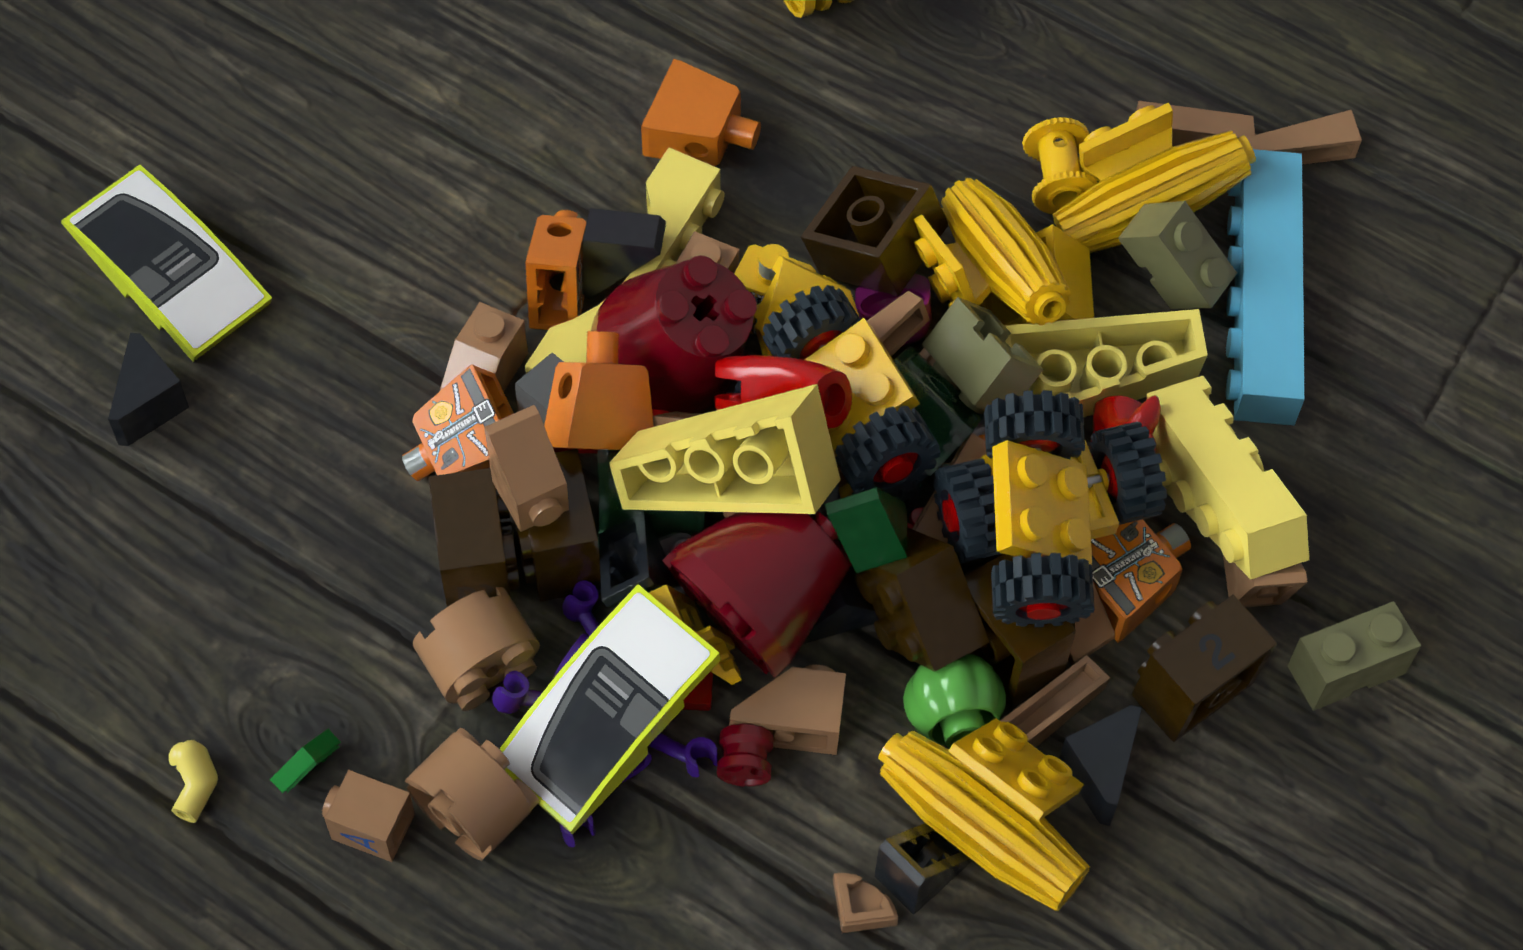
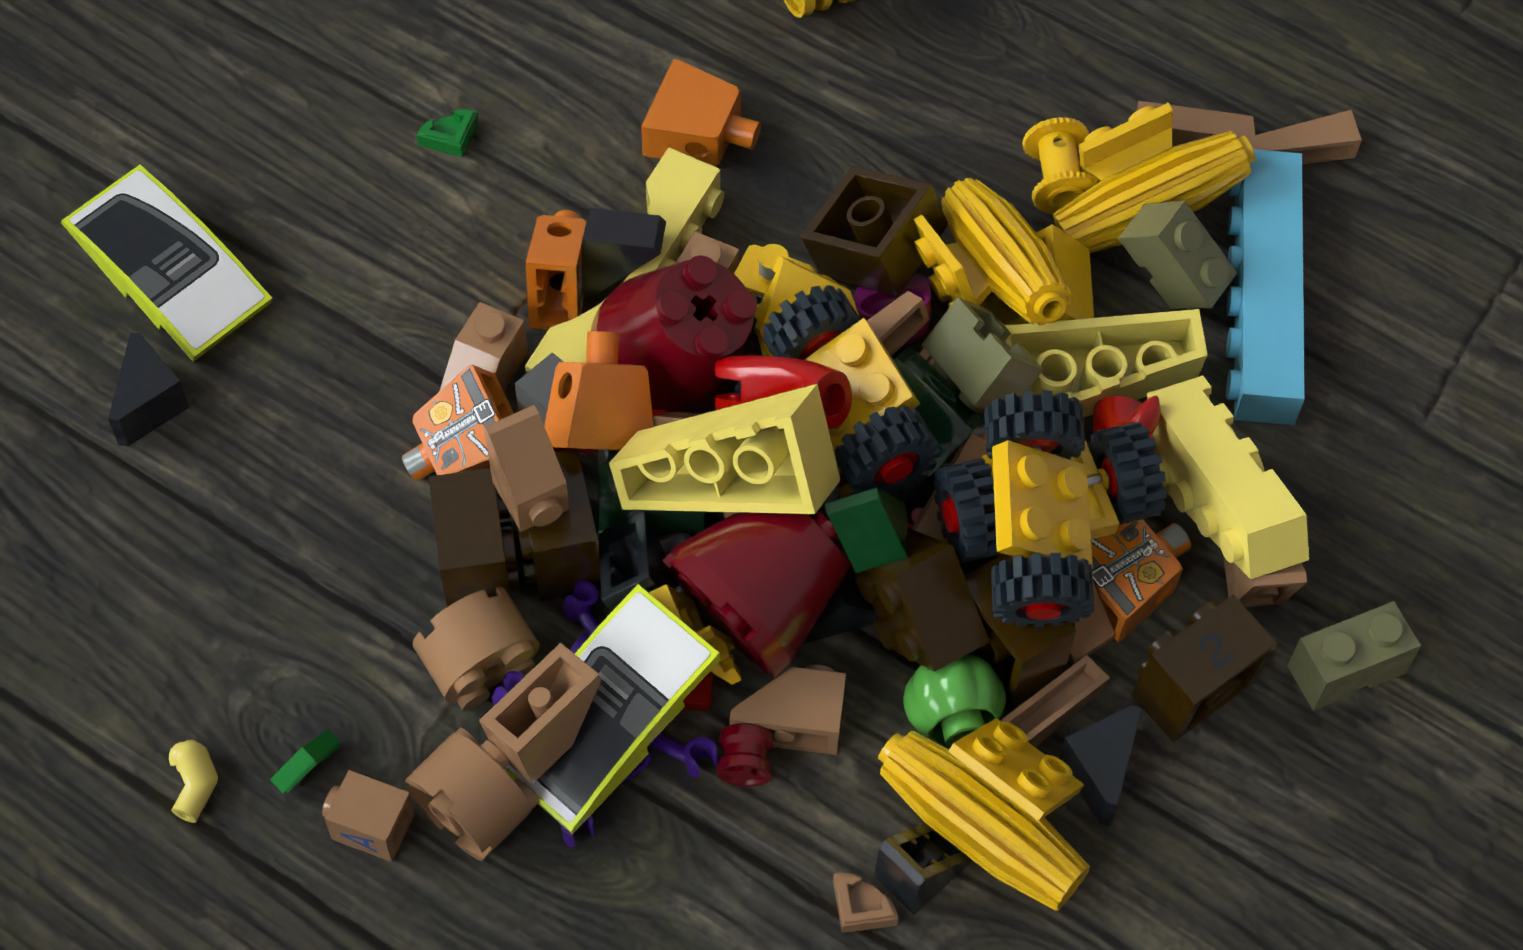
(449, 133): none -> green tile
(542, 713): none -> medium nougat slope

